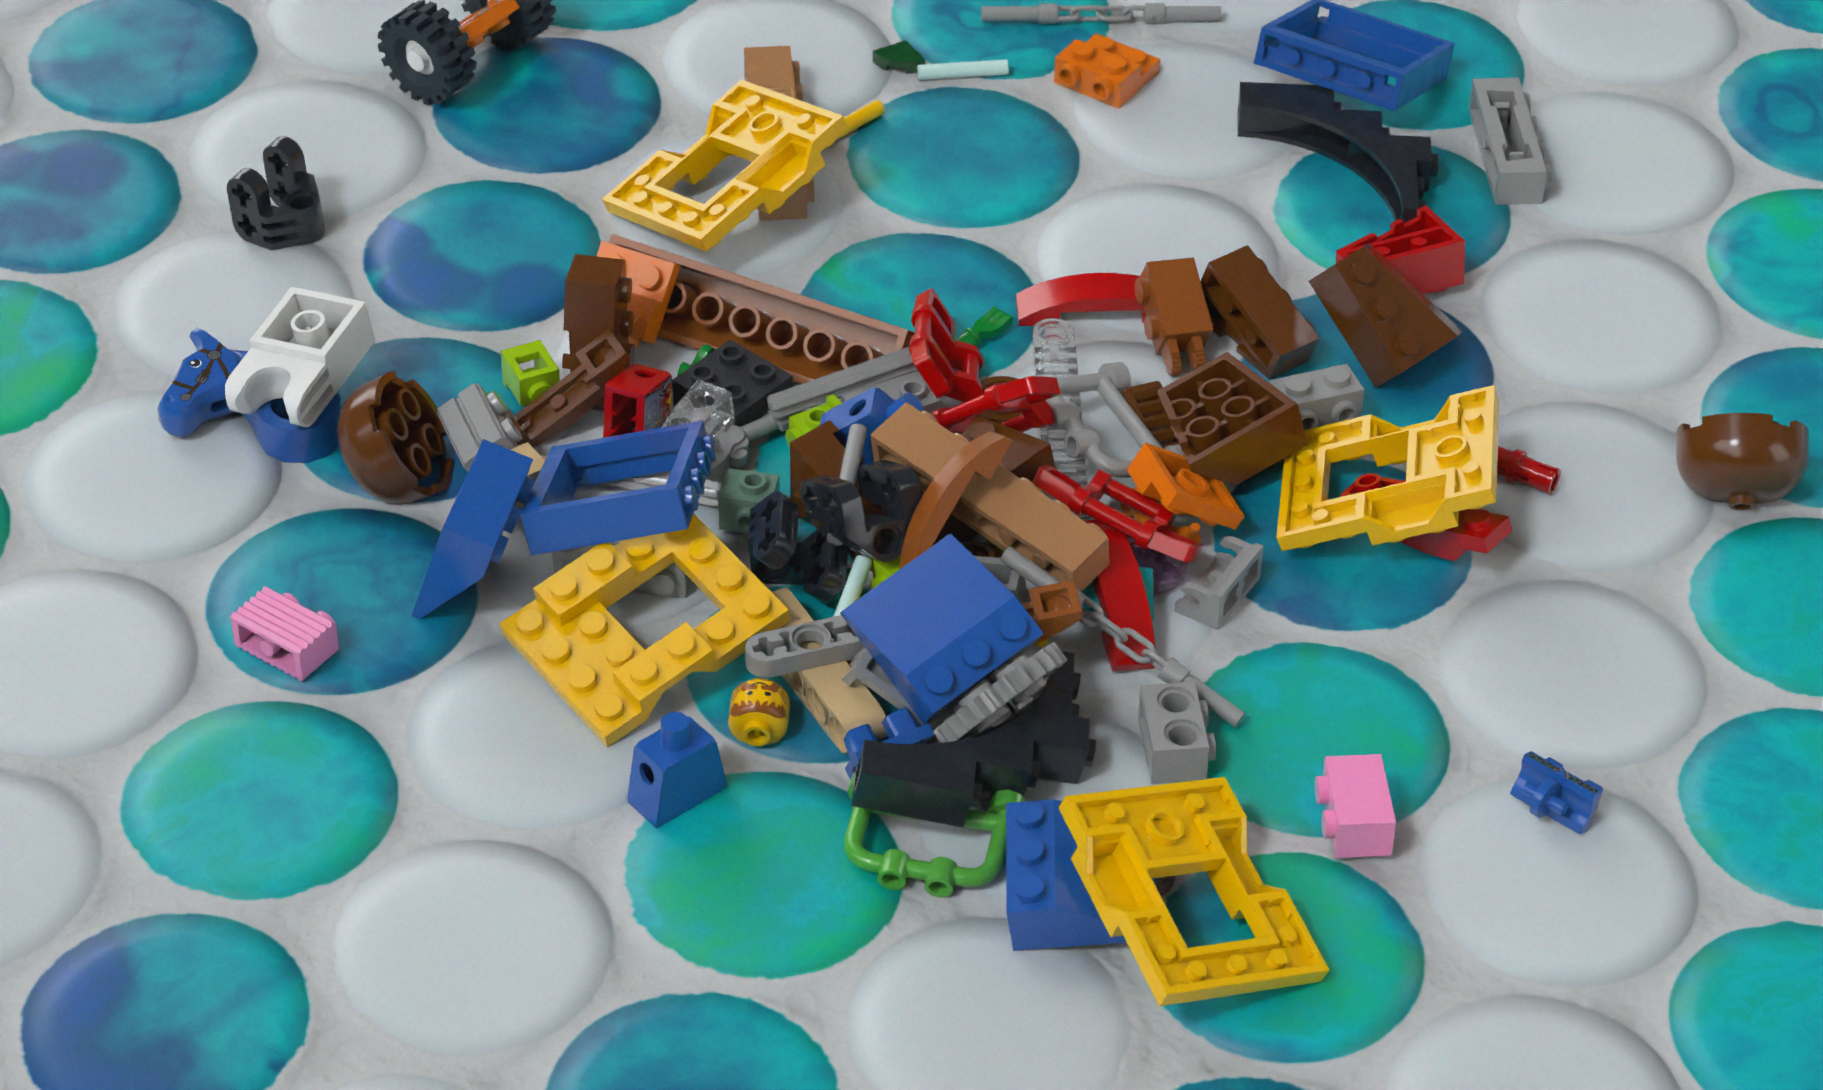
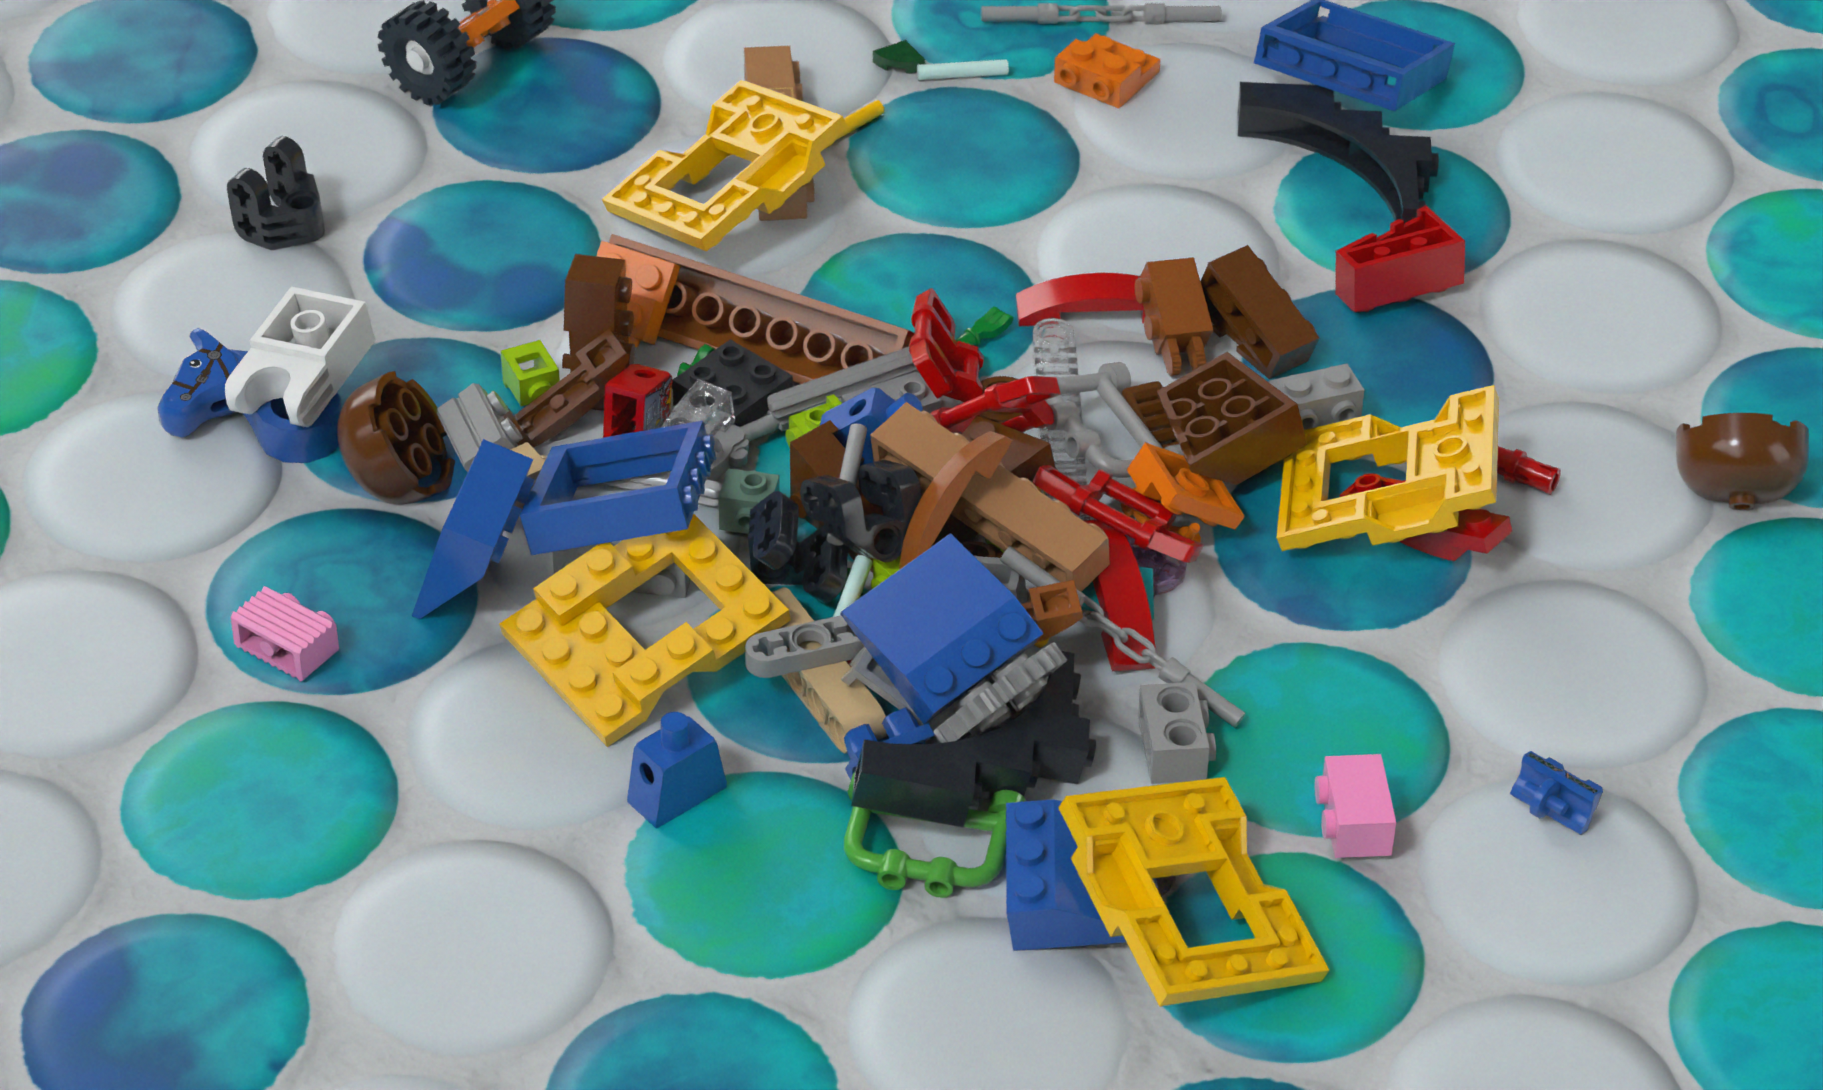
(759, 709): yellow head -> none
(1222, 584): light grey hinge -> none
(1381, 314): reddish brown wedge -> none
(1525, 174): light grey brick -> none

